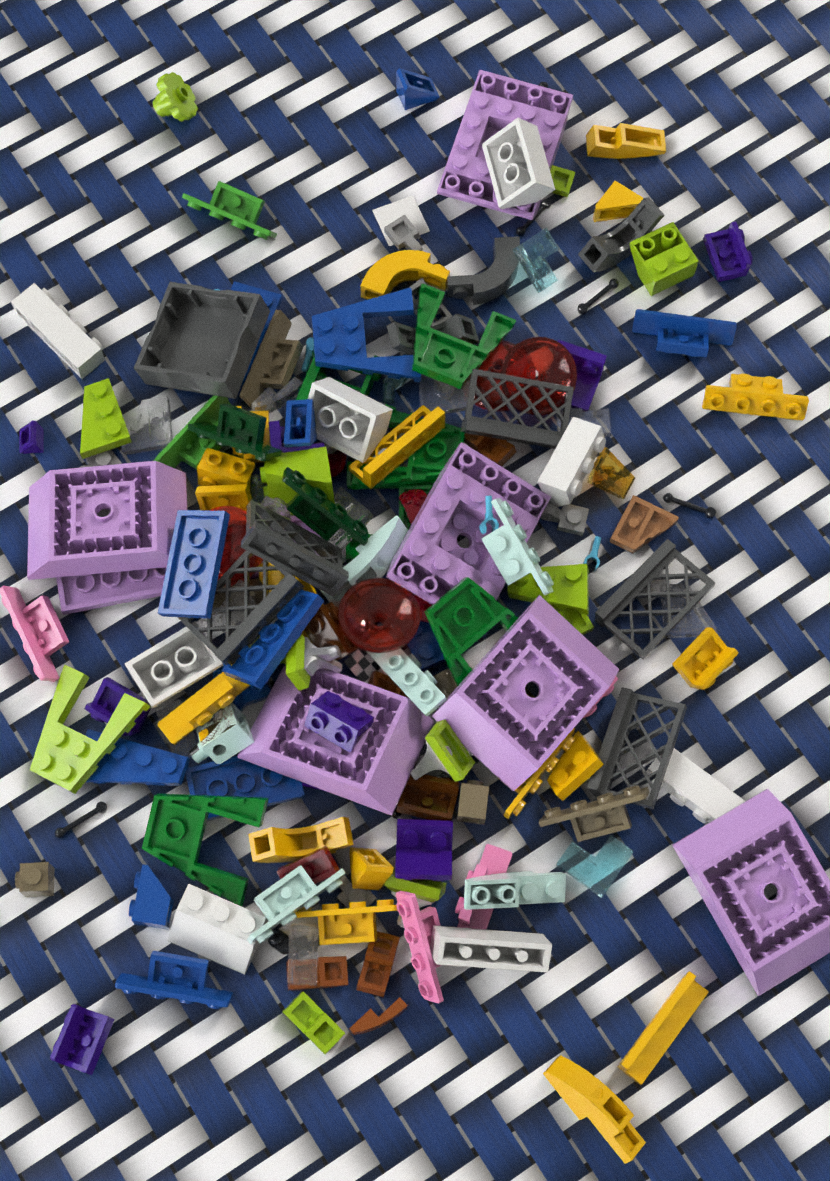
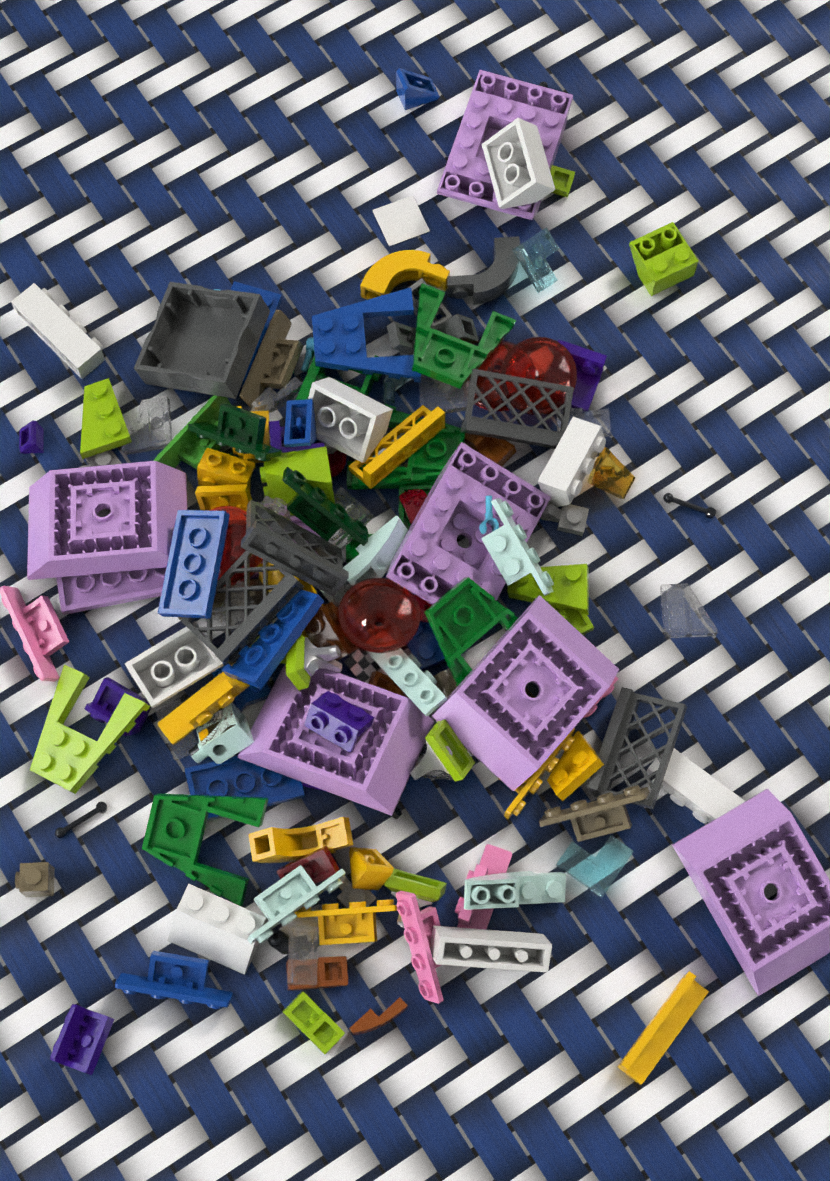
(138, 763): blue wing -> none
(152, 902): blue slope -> none
(174, 98): lime plant -> none
(235, 205): bright green bracket -> none
(257, 491): clear light blue arm -> none
(378, 964): dark orange slope -> none
(403, 234): light grey plate -> none
(424, 849): dark purple bracket -> none
(429, 798): reddish brown bracket -> none
(473, 802): dark tan brick -> none
(520, 231): black hinge -> none
(582, 308): black hinge -> none
(594, 553): medium azure hand -> none
(594, 1100): yellow slope -> none
(612, 248): dark grey arch -> none
(616, 203): yellow slope -> none
(625, 141): yellow slope -> none
(637, 583): dark grey fence -> none
(641, 524): medium nougat wing -> none
(683, 333): blue bracket -> none
(704, 660): yellow bracket -> none
(728, 253): dark purple bracket -> none
(755, 397): yellow bracket -> none

